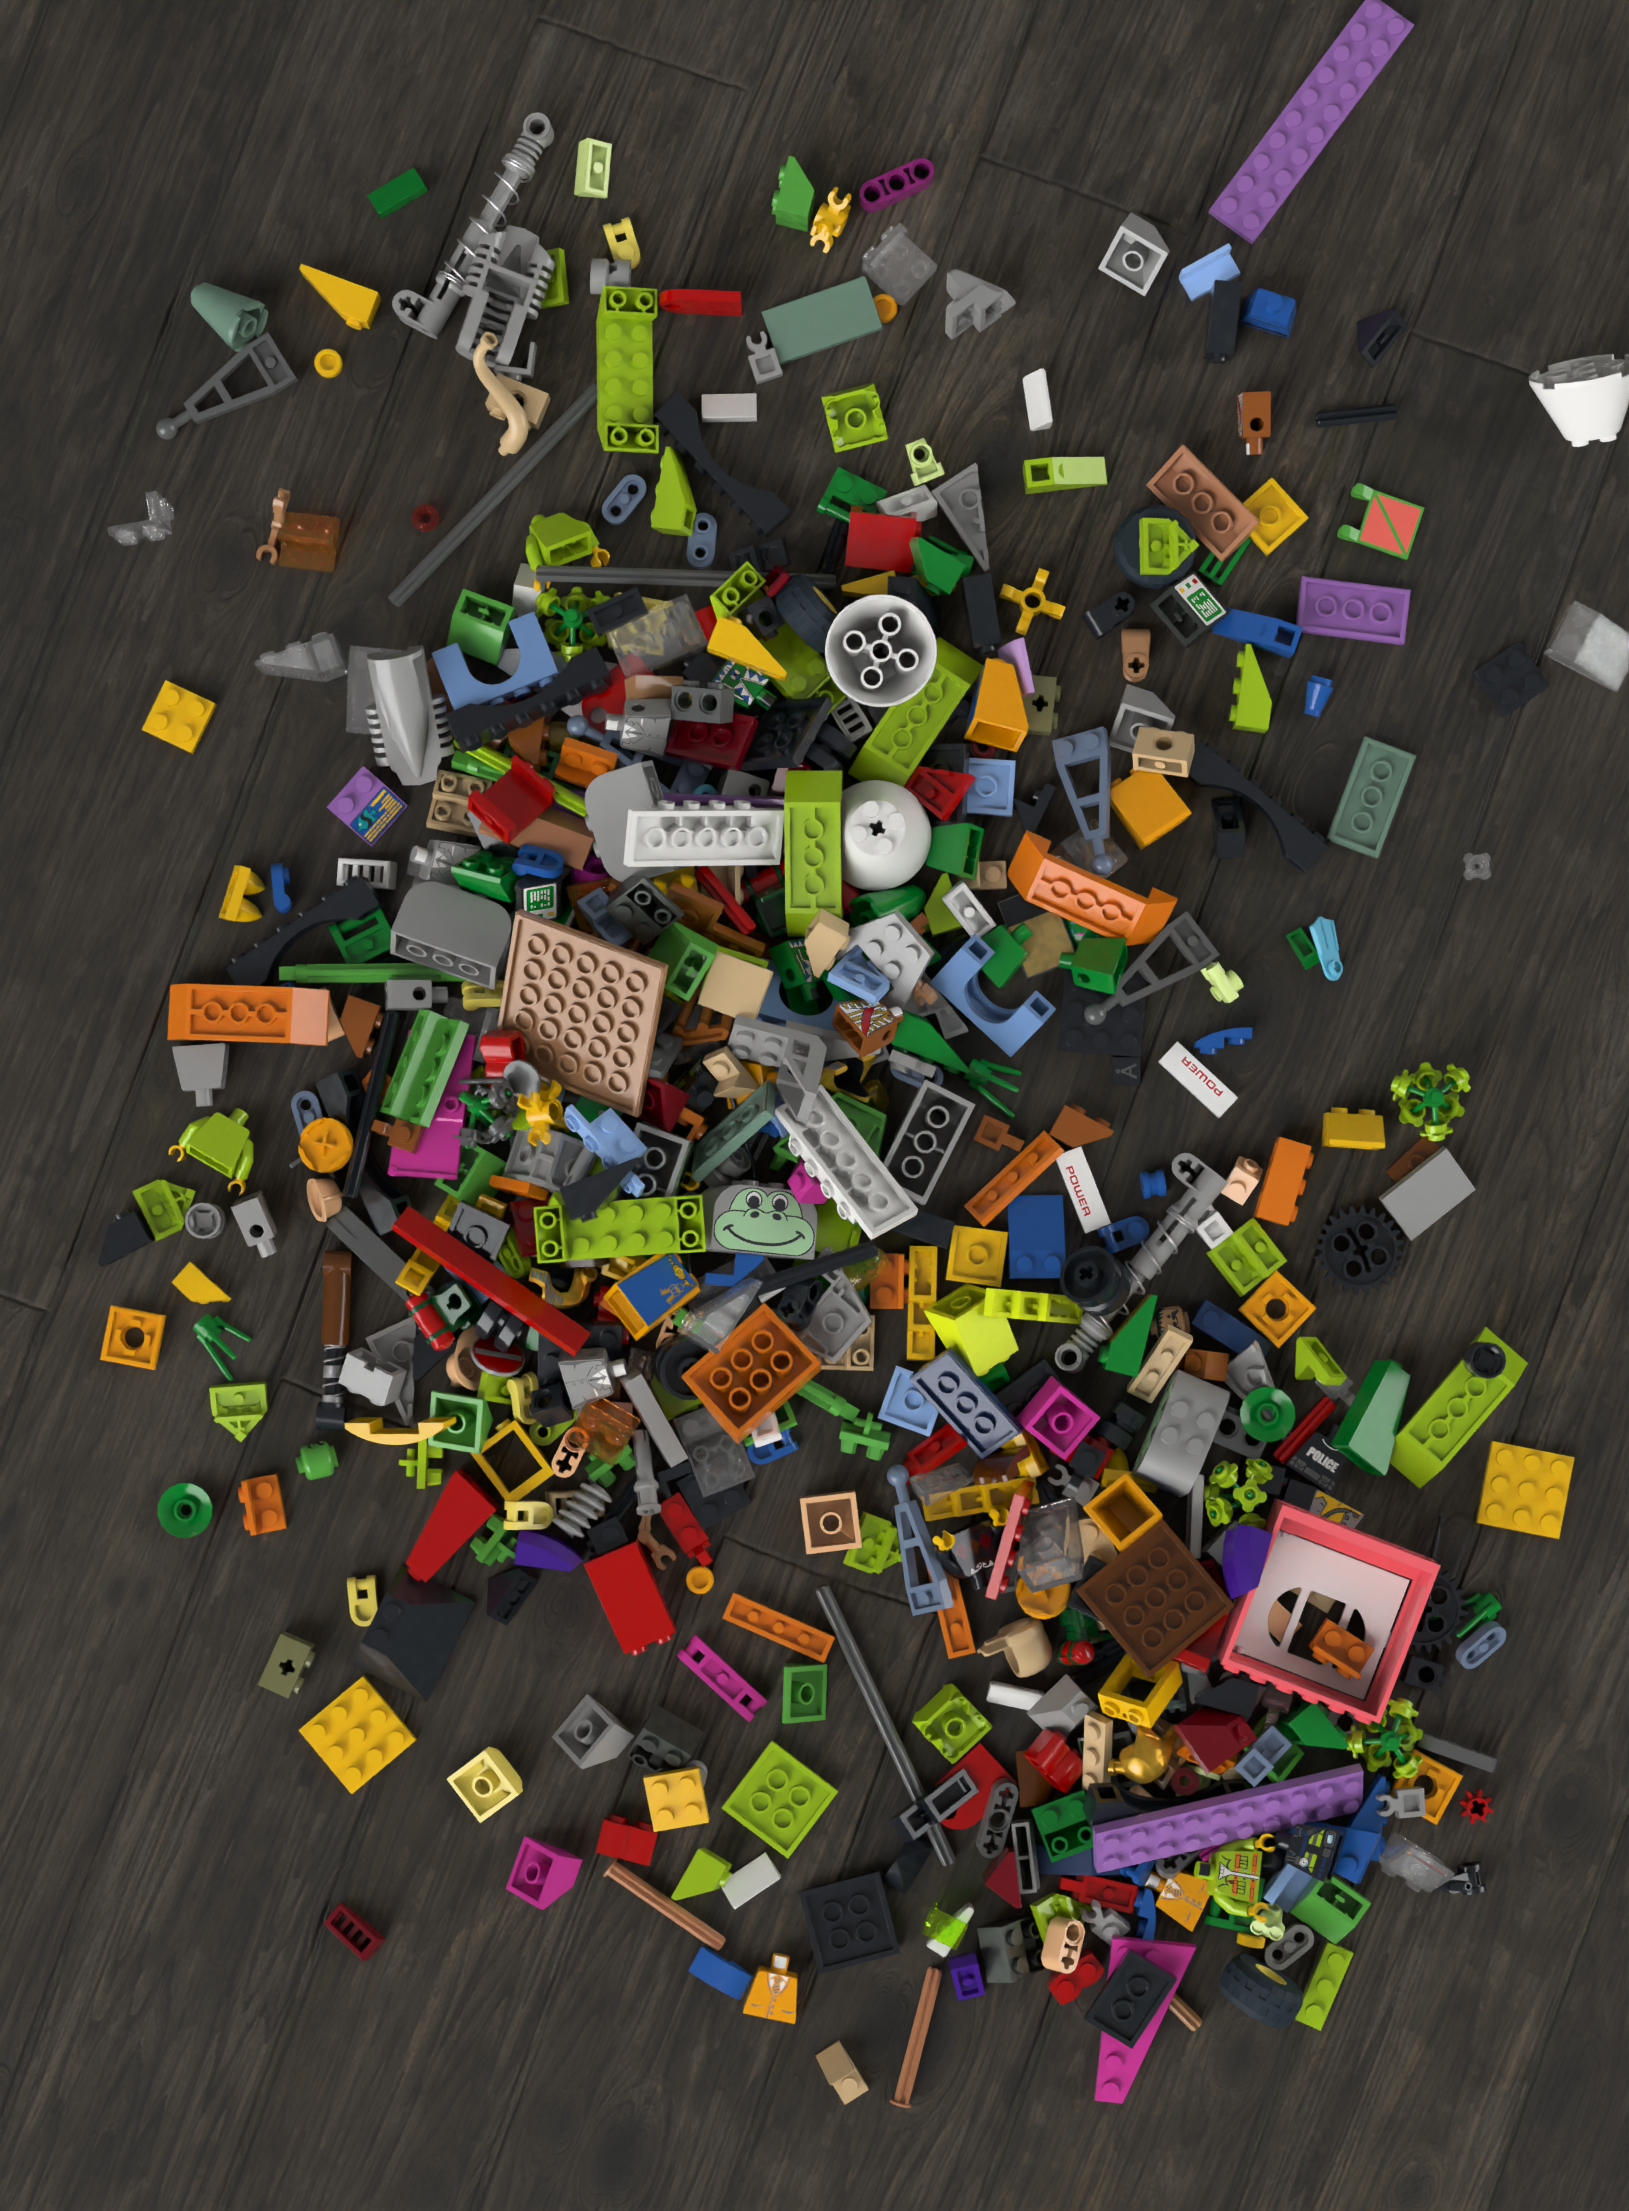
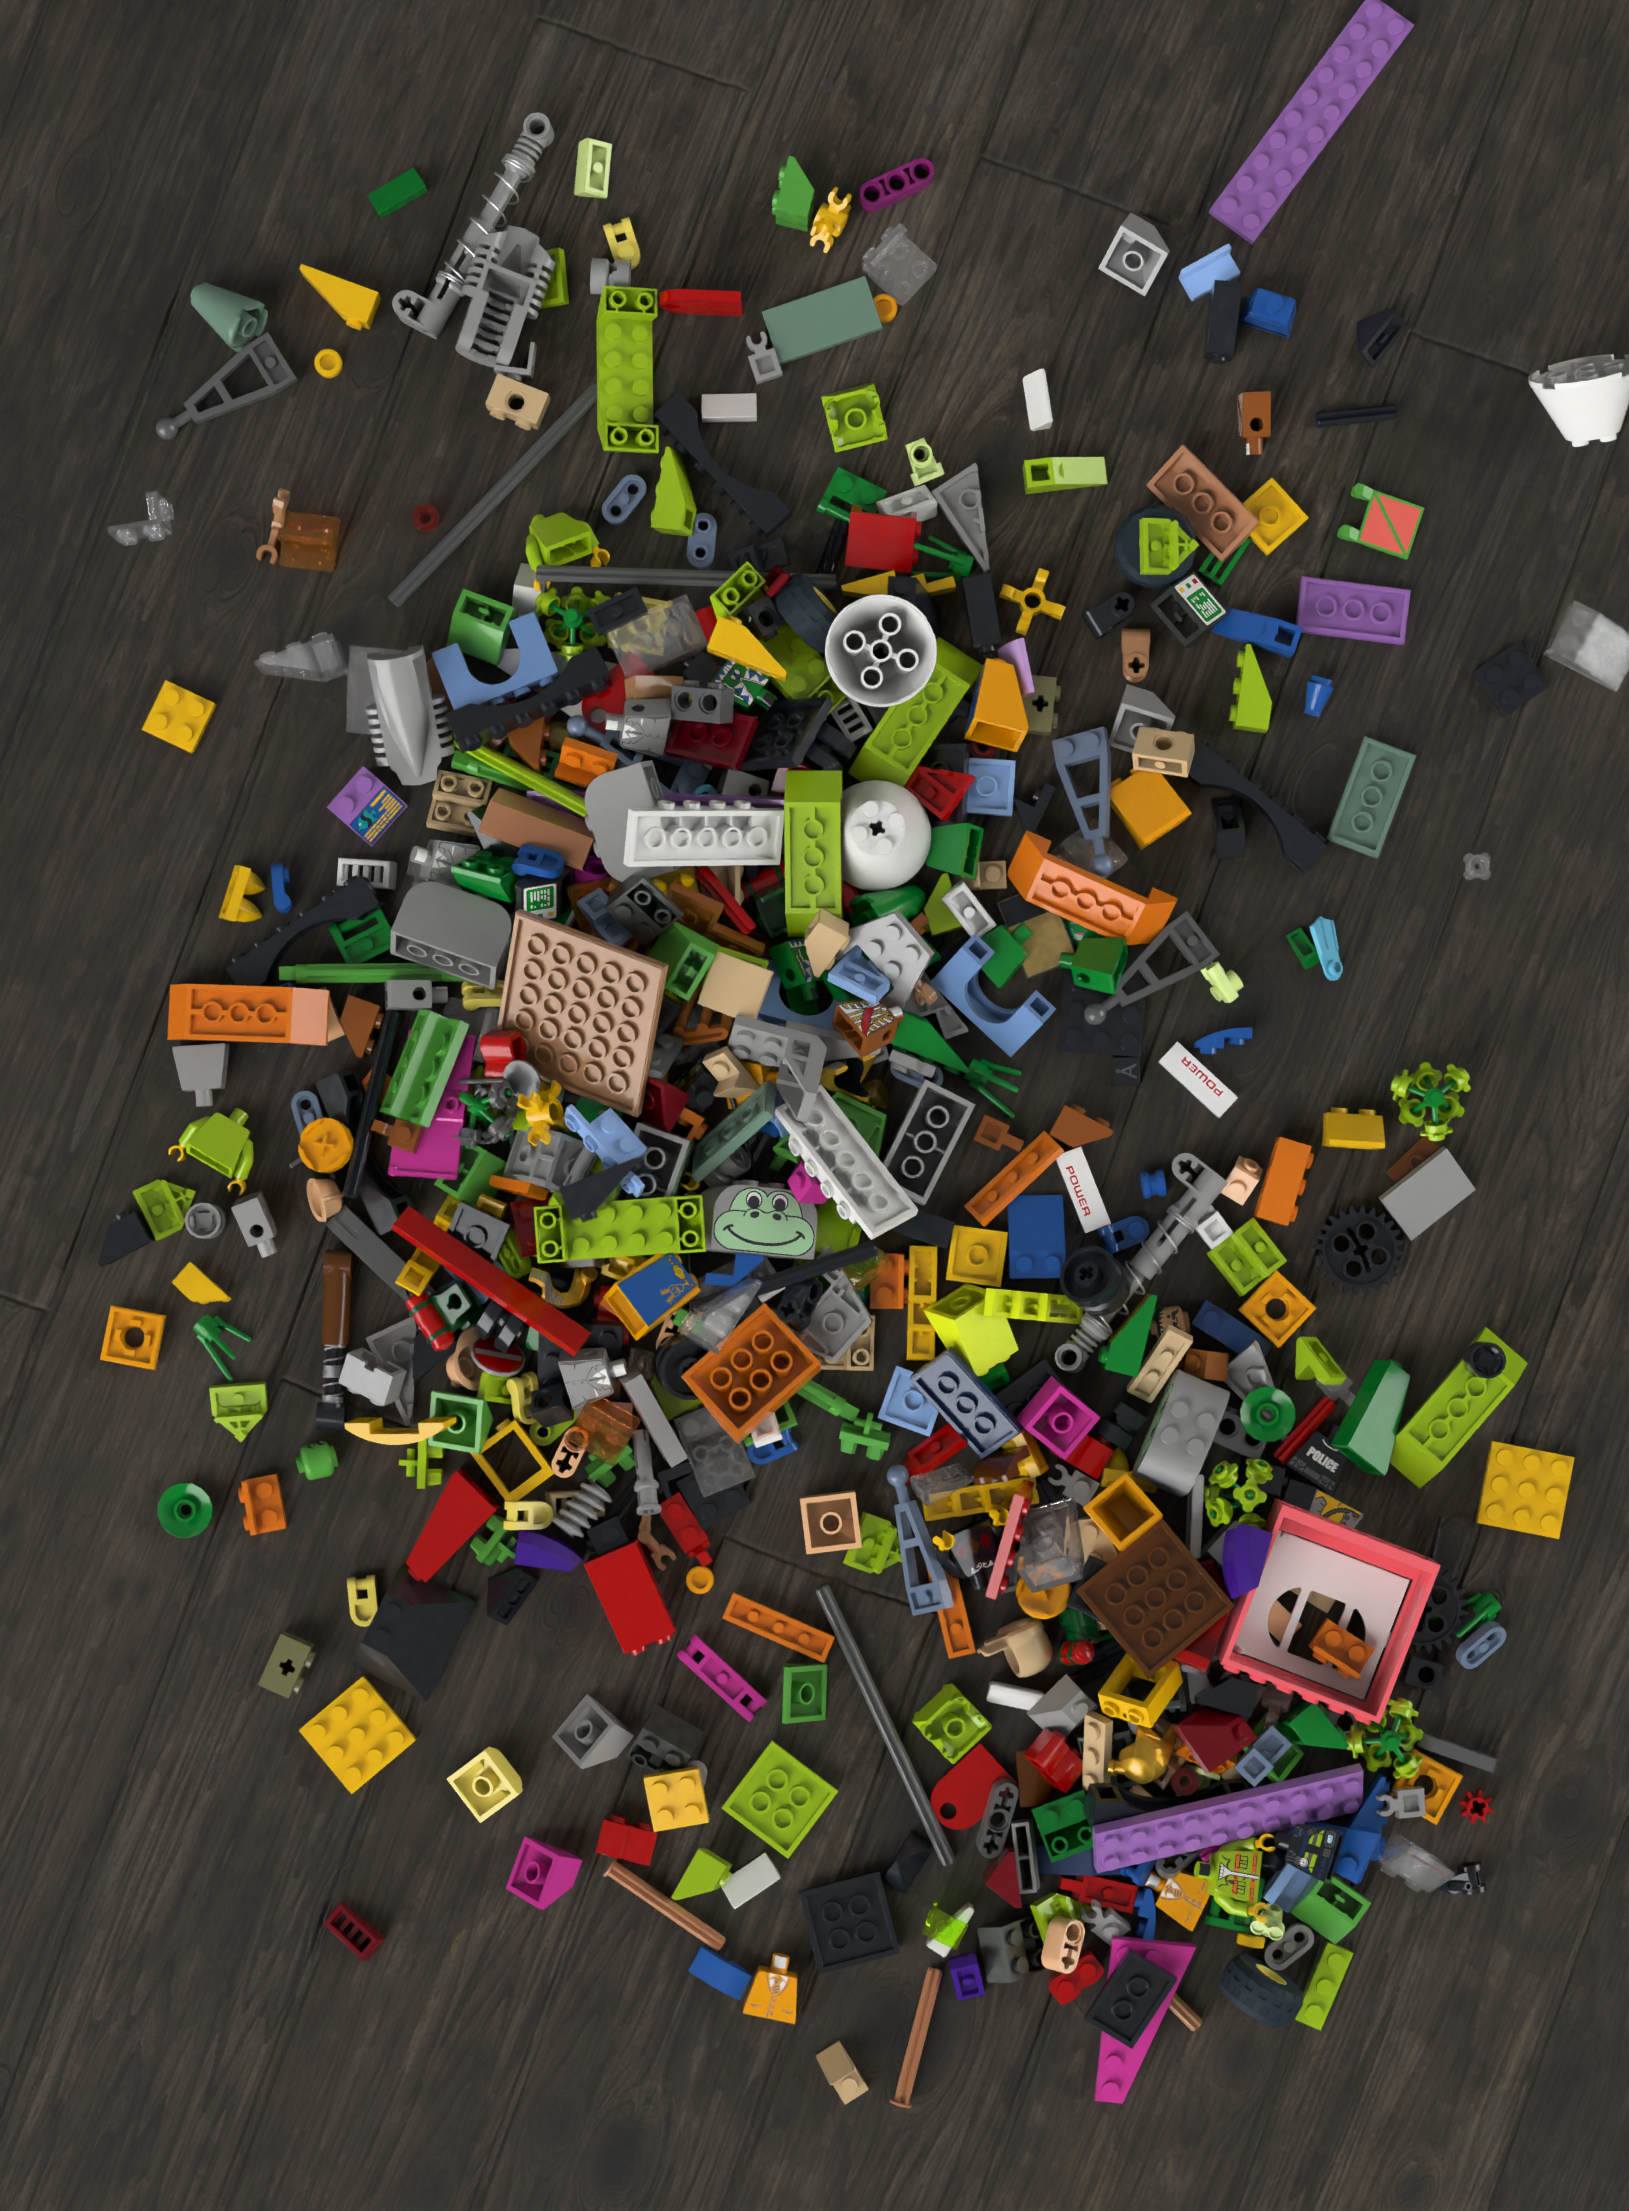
(513, 800): red panel -> none
(517, 431): tan animal -> none
(934, 1805): black slope -> none
(935, 567): green slope -> none
(973, 303): light grey piece -> none
(1085, 1462): black plate -> none

